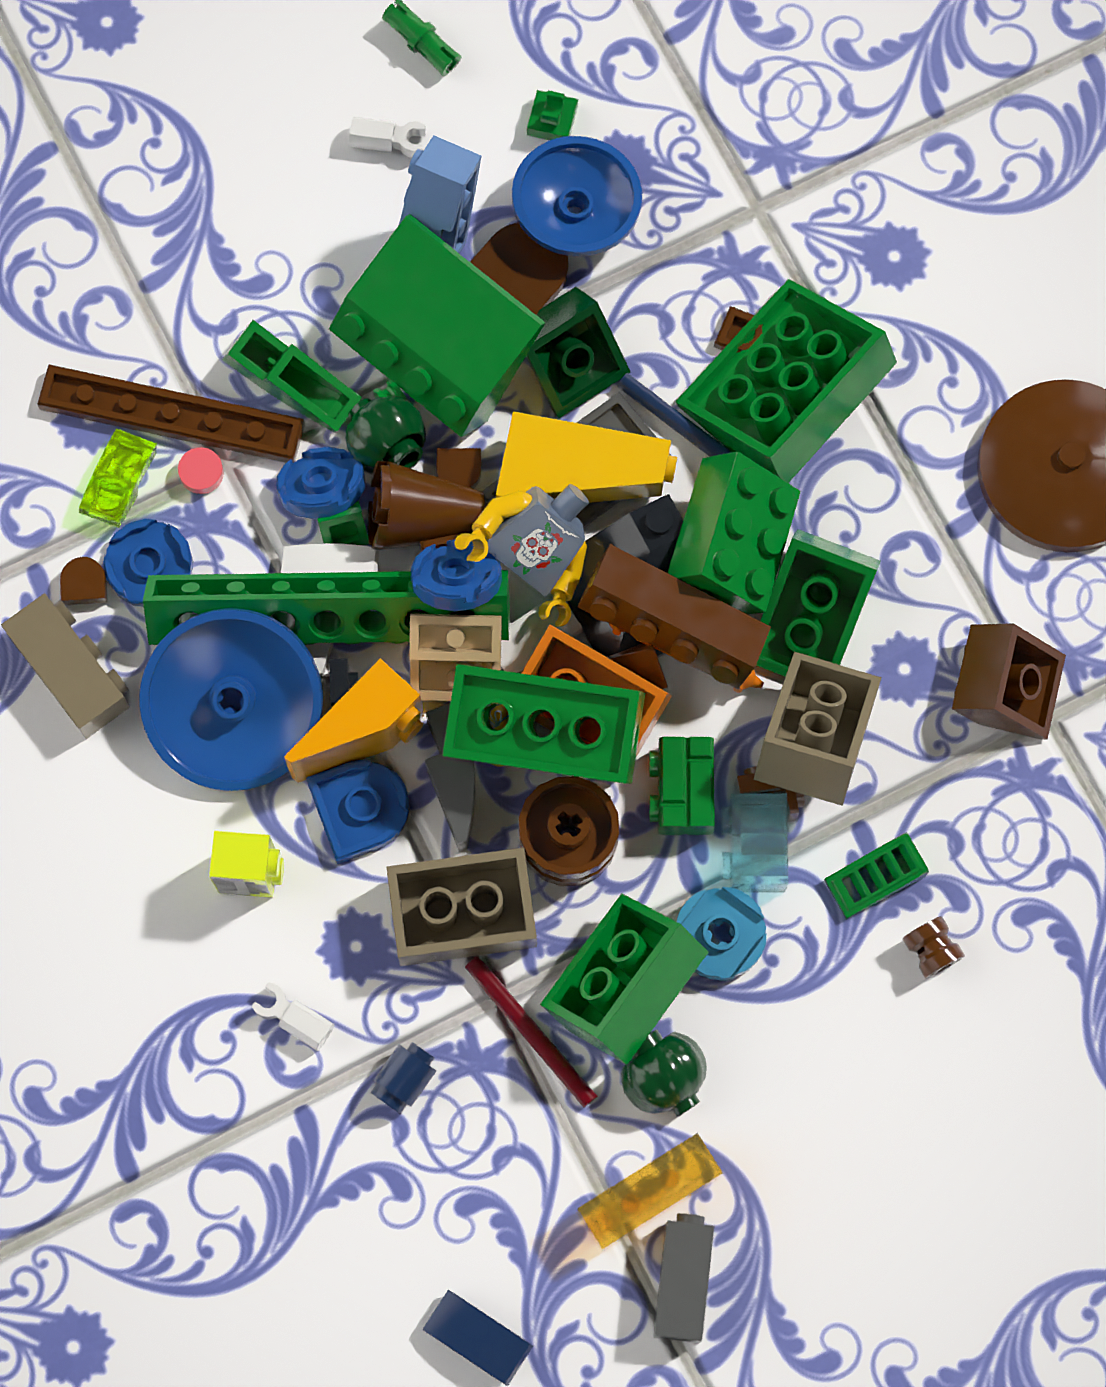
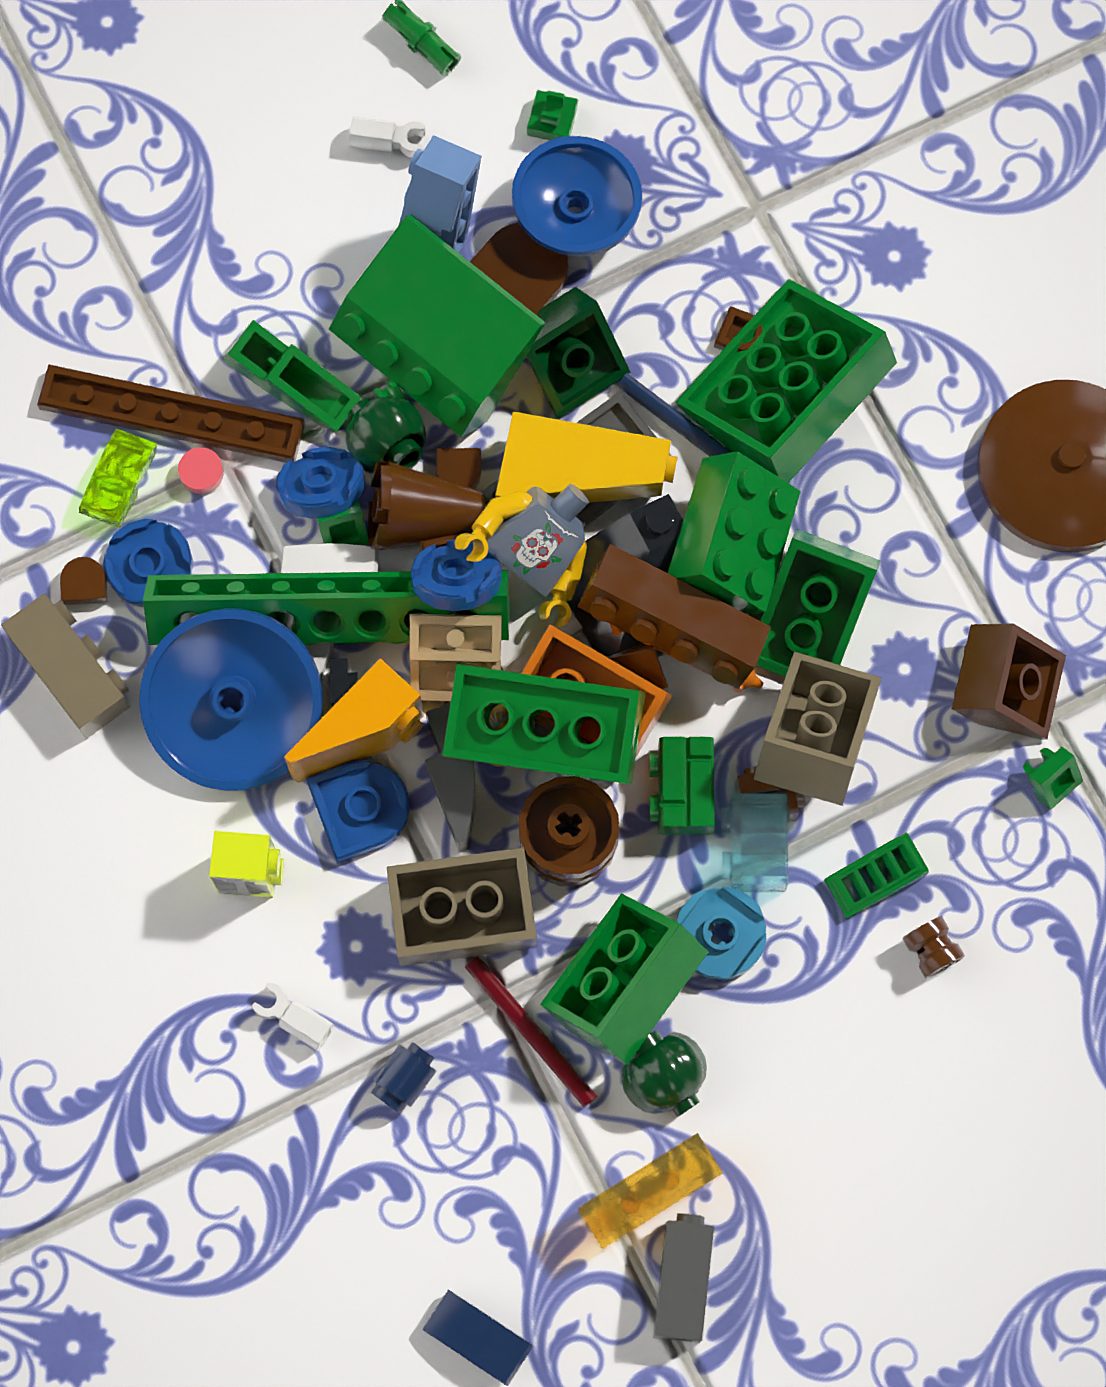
(1054, 777): none -> green tile

